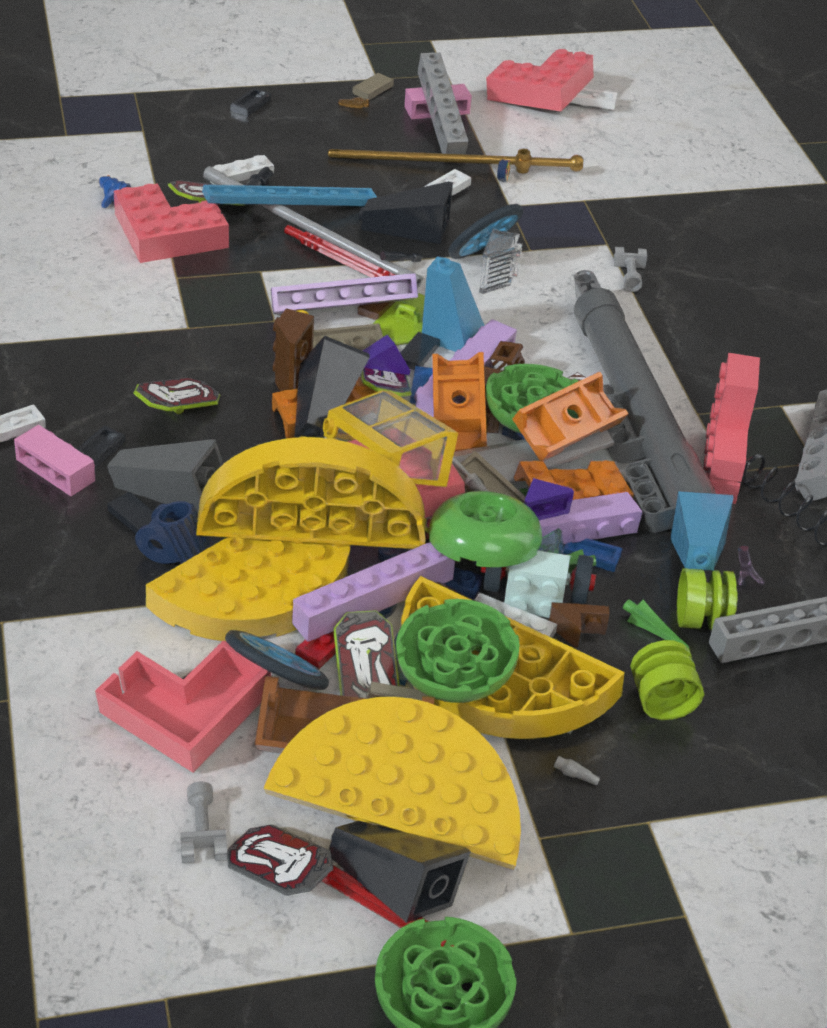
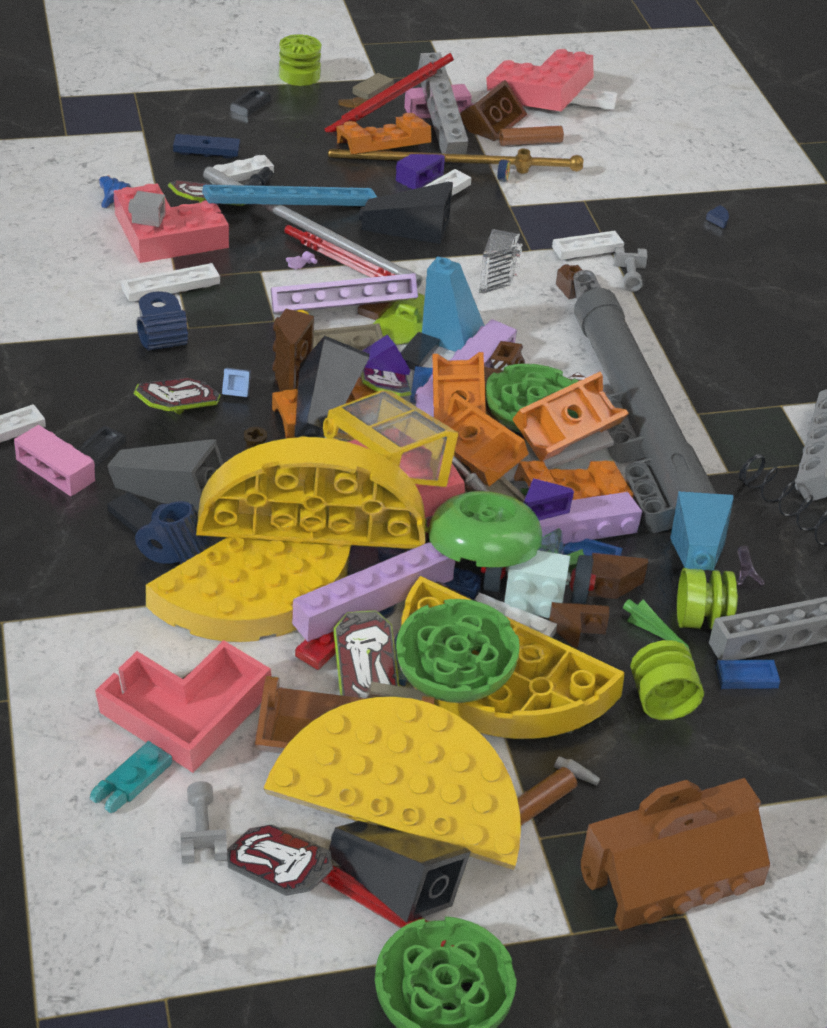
(131, 777): none -> teal hinge
(147, 208): none -> light grey brick
(161, 325): none -> dark blue piece
(171, 281): none -> white plate
(206, 145): none -> dark blue tile
(236, 382): none -> light blue tile
(254, 436): none -> dark brown bush
(277, 660): black wedge -> none
(299, 262): none -> lavender piece
(300, 59): none -> lime wheel
(392, 92): none -> red axle
(400, 256): black piece -> none
(407, 132): none -> orange piece
(419, 169): none -> dark purple slope
(477, 235): wedge -> none
(493, 111): none -> reddish brown slope
(493, 447): none -> orange piece
(531, 135): none -> dark orange piece
(545, 793): none -> dark orange piece
(565, 279): none -> reddish brown brick
(587, 245): none -> white plate
(616, 574): none -> reddish brown slope
(678, 851): none -> dark orange piece
(718, 216): none -> dark blue tile
(730, 423): coral piece -> none
(747, 674): none -> blue tile

